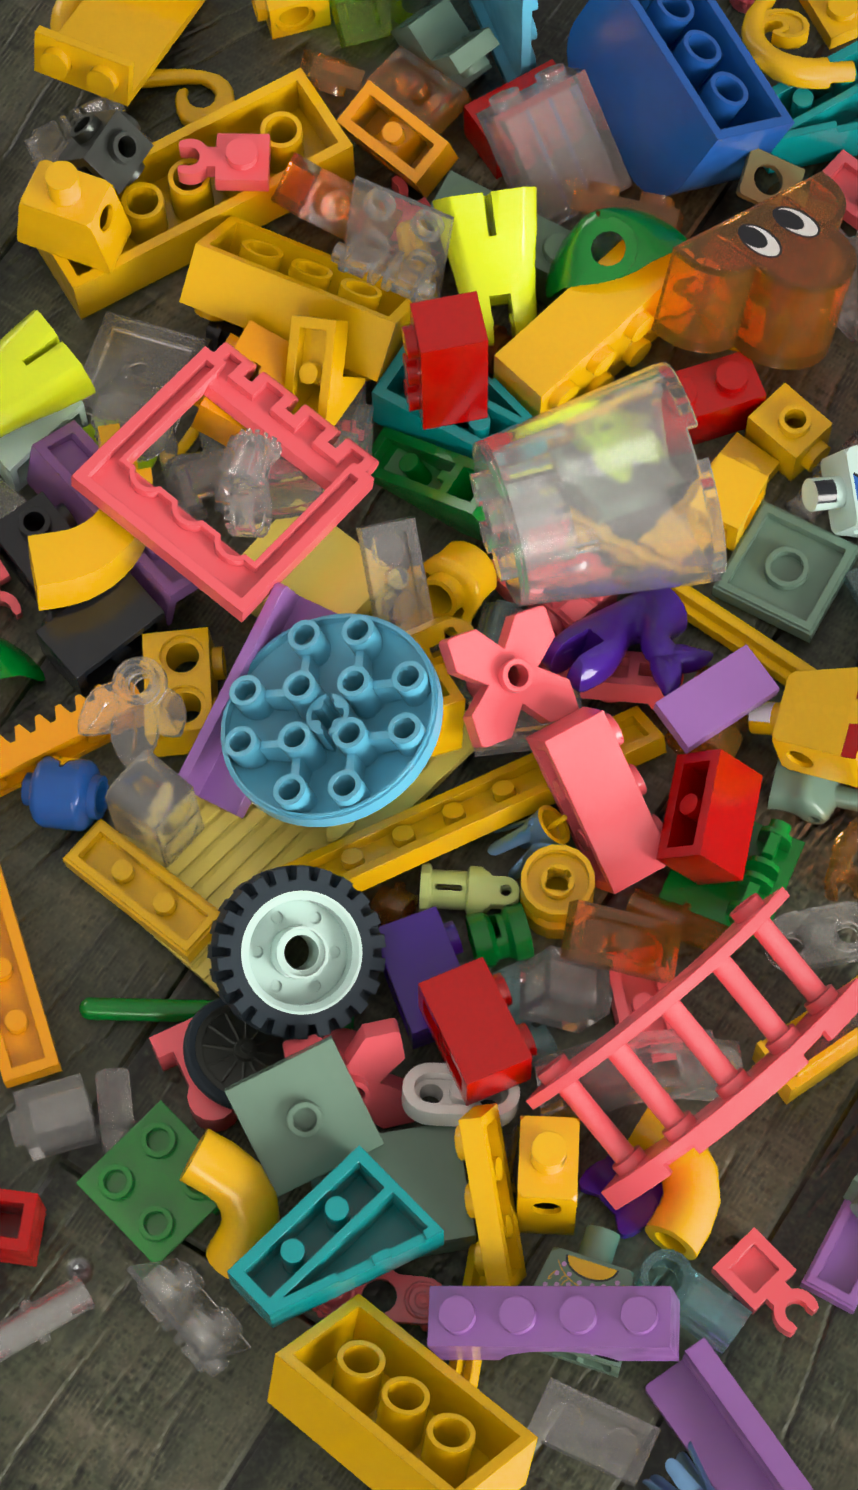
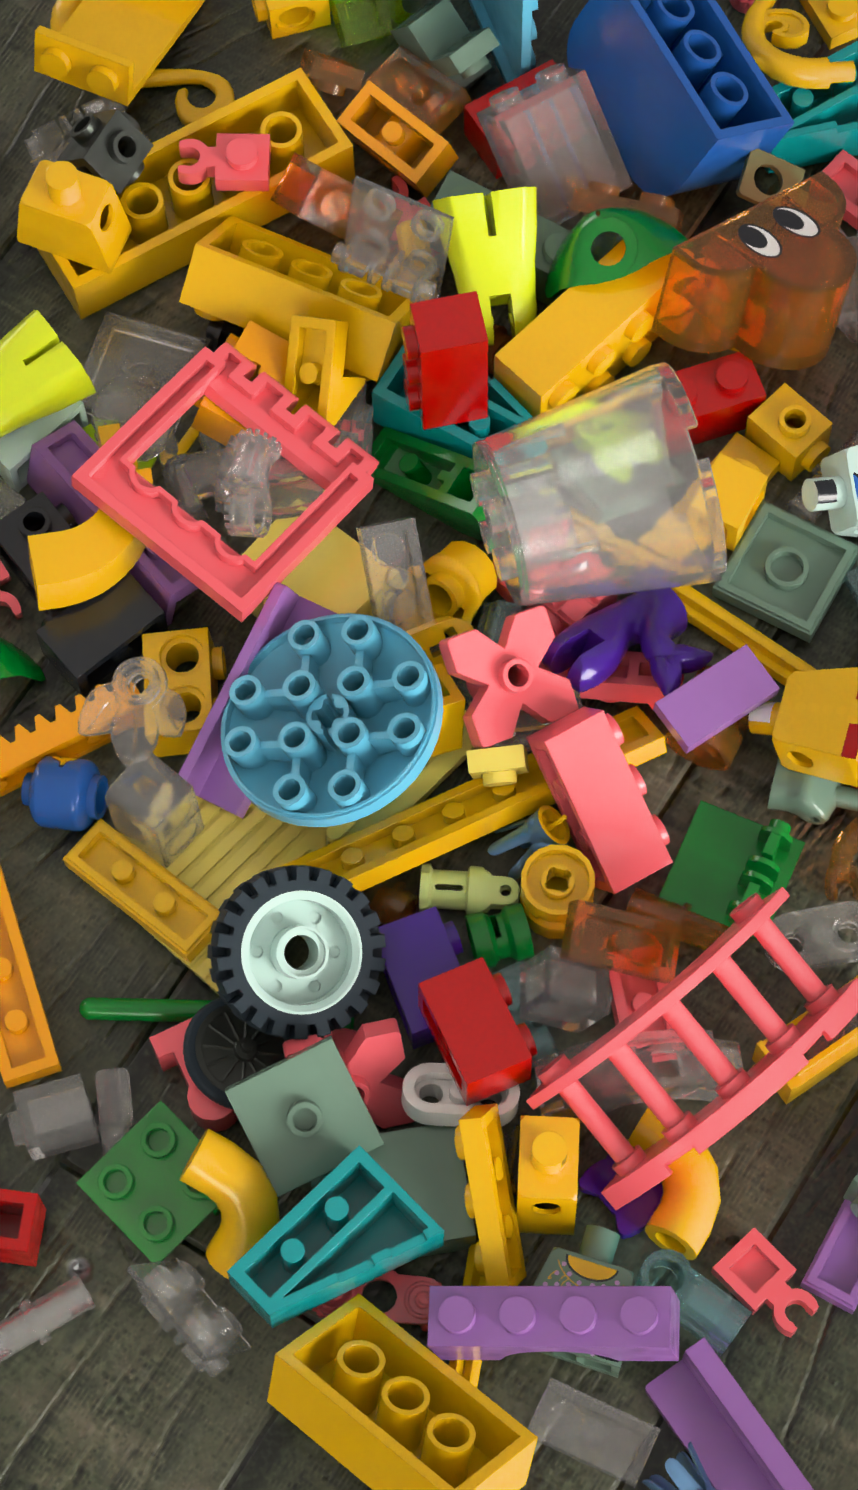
(498, 764): none -> light yellow plate
(709, 817): red brick -> none

